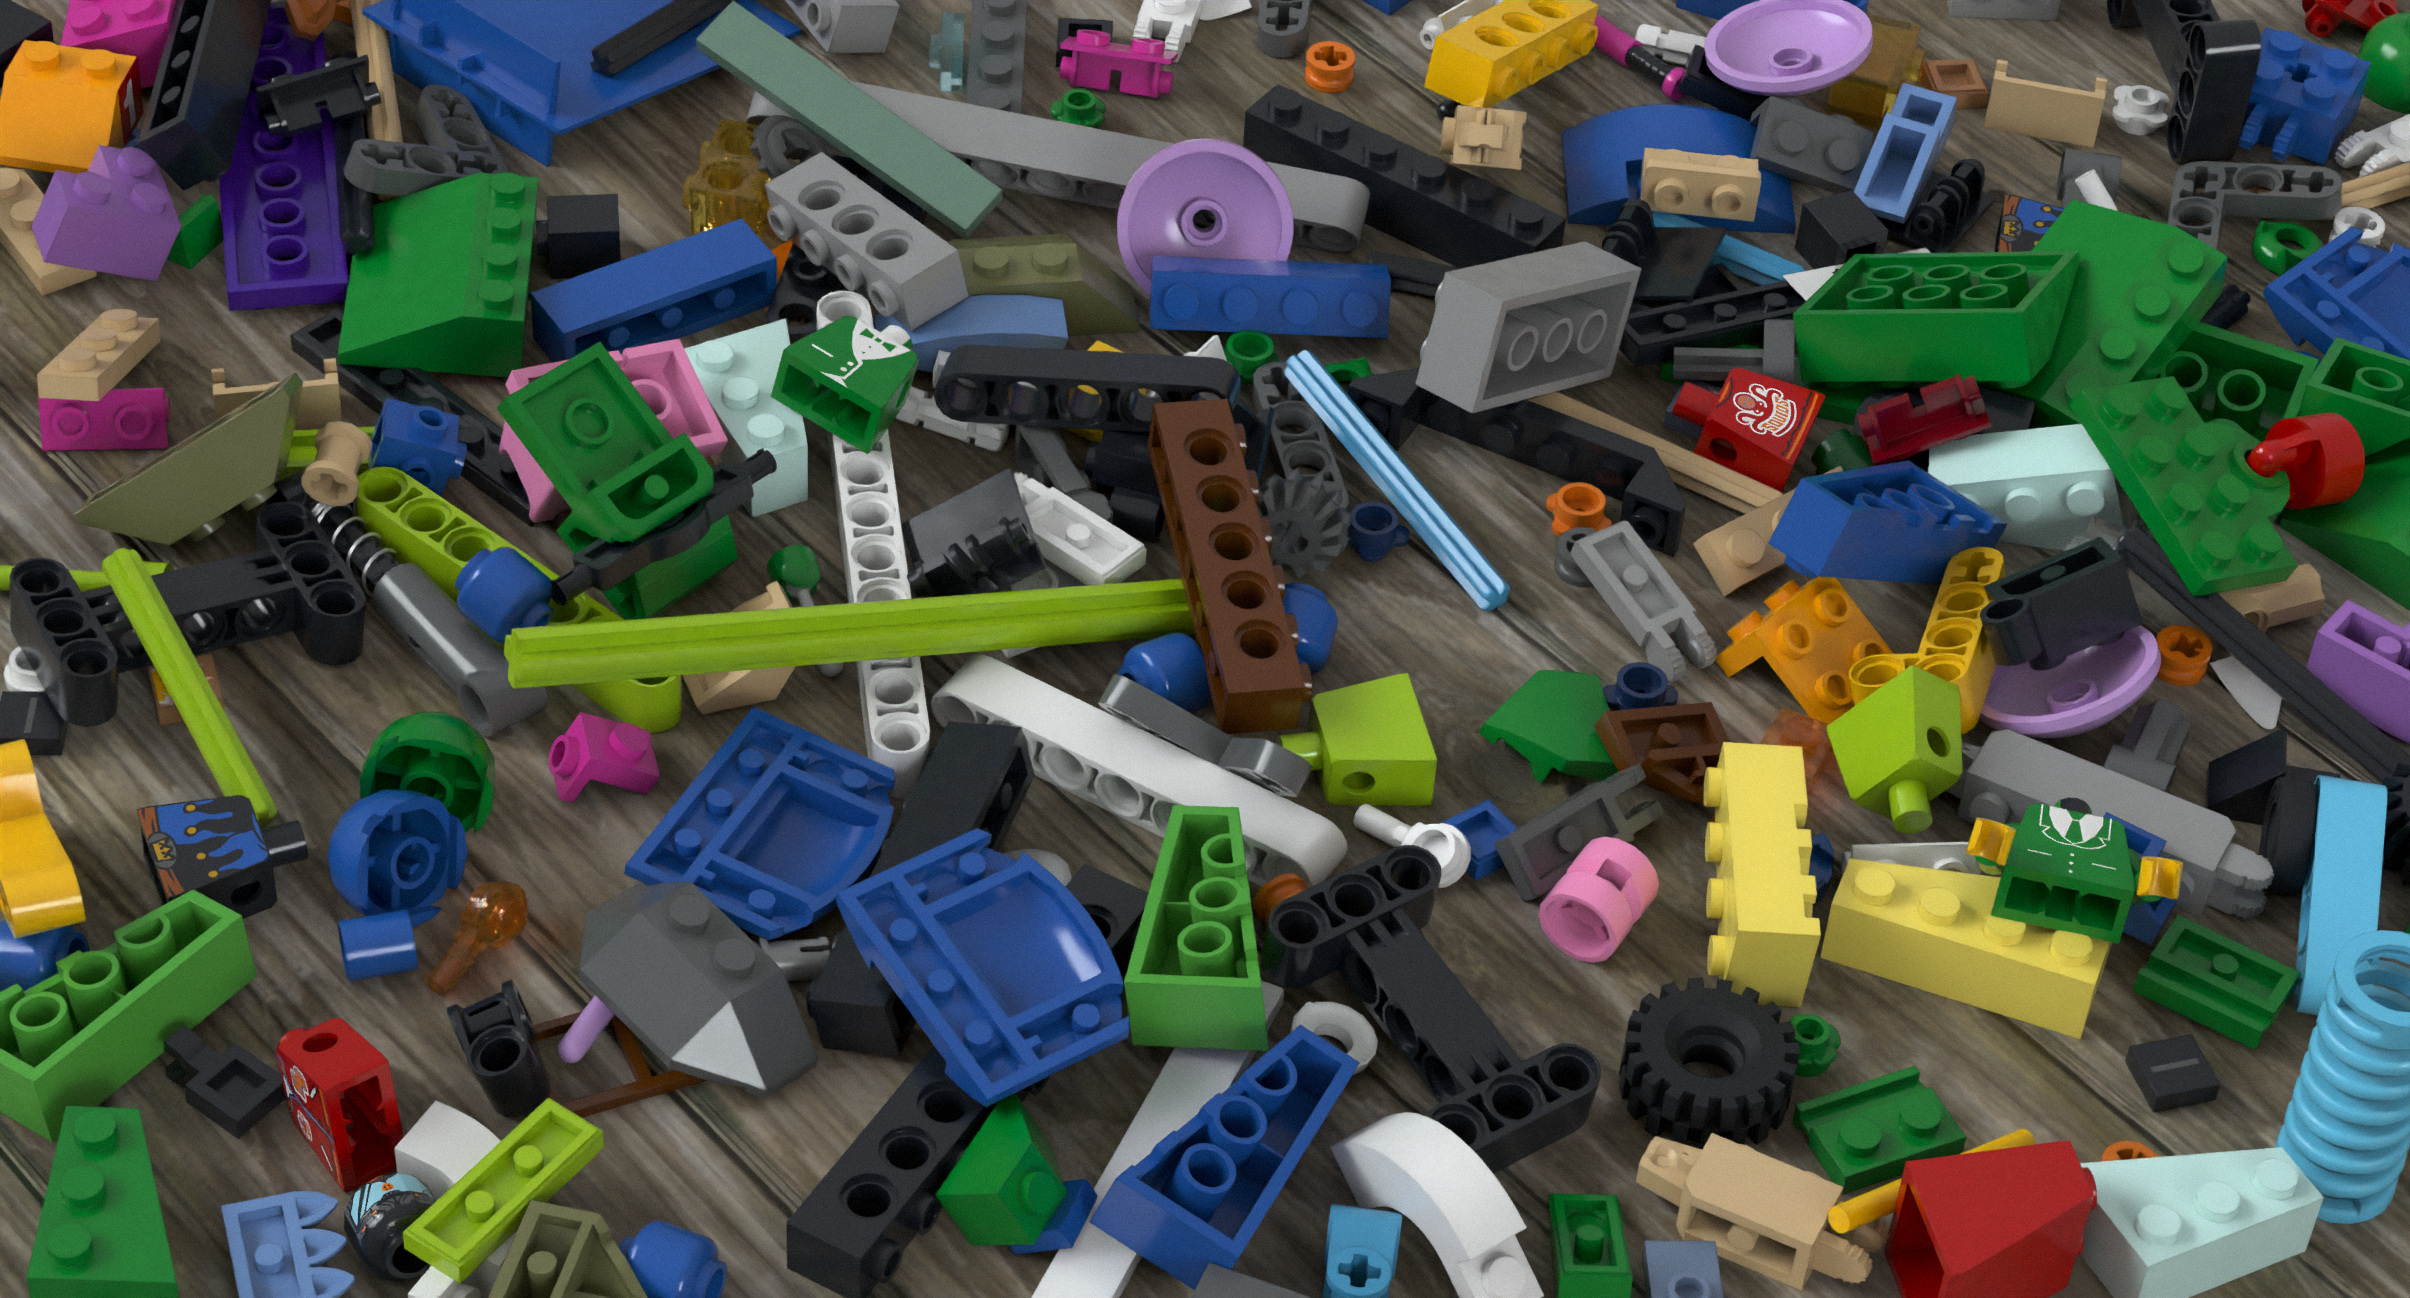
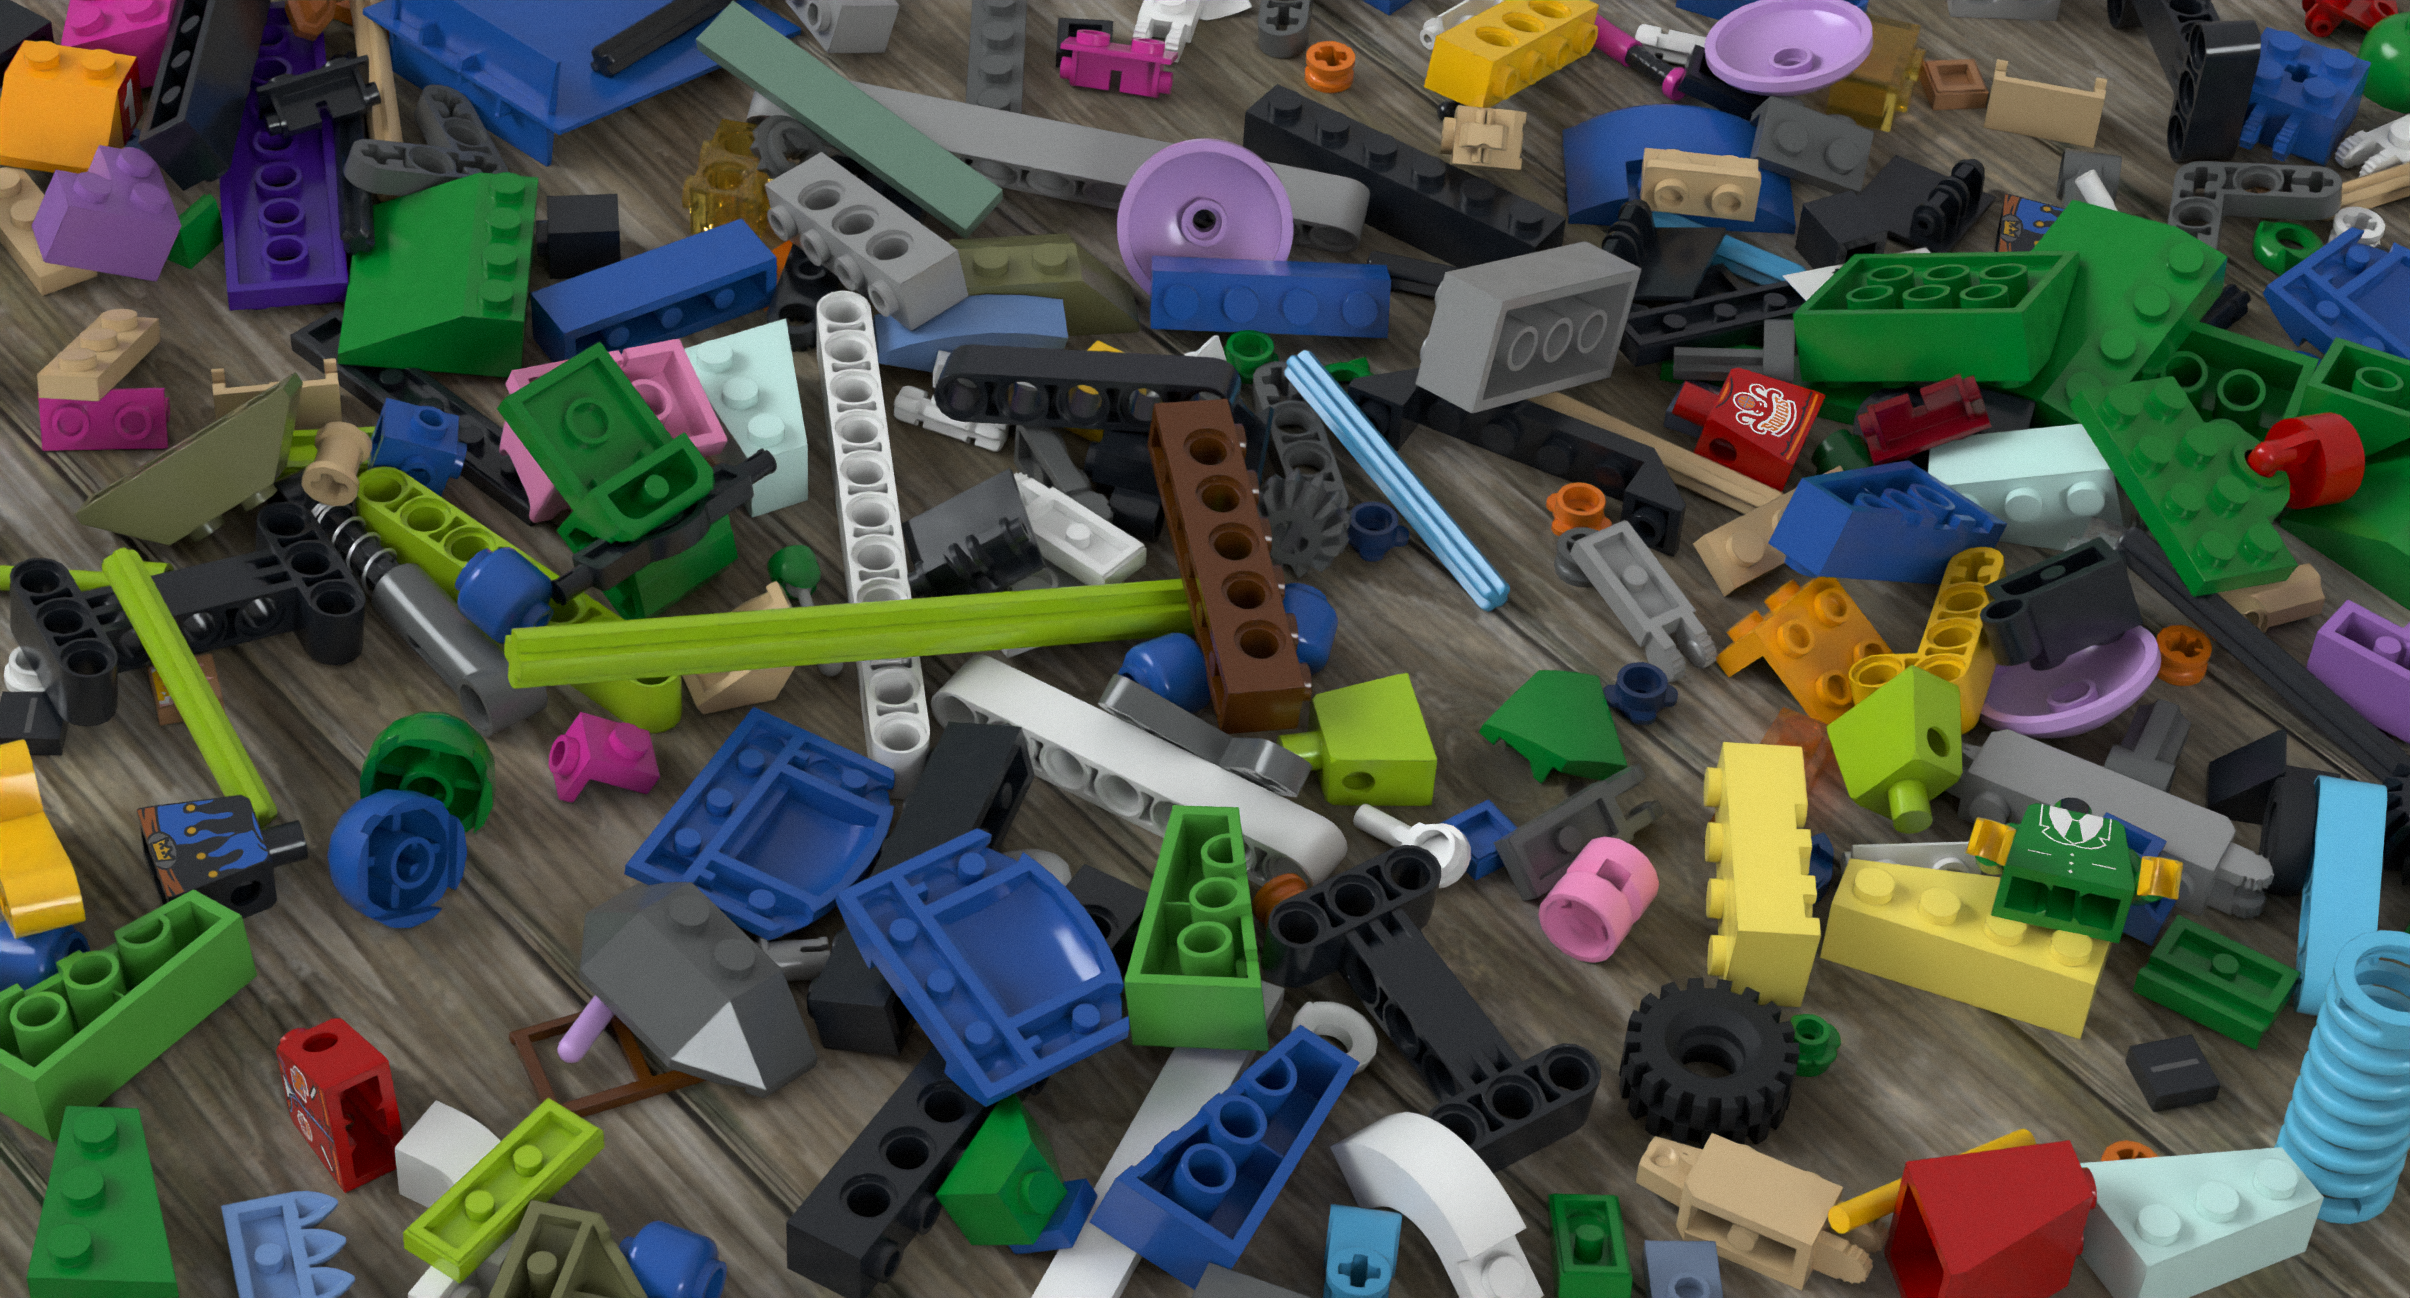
(227, 1087): black plate -> none
(377, 945): blue beam -> none
(377, 1222): black head -> none
(492, 919): clear orange plate -> none
(503, 1051): black piece -> none
(848, 379): green torso -> none
(948, 51): clear light blue plate -> none
(1079, 108): green plate -> none
(1668, 742): reddish brown slope -> none
(1876, 1127): green plate -> none
(1906, 152): medium blue slope -> none
(2139, 109): white plate -> none
(2249, 691): white sticker -> none

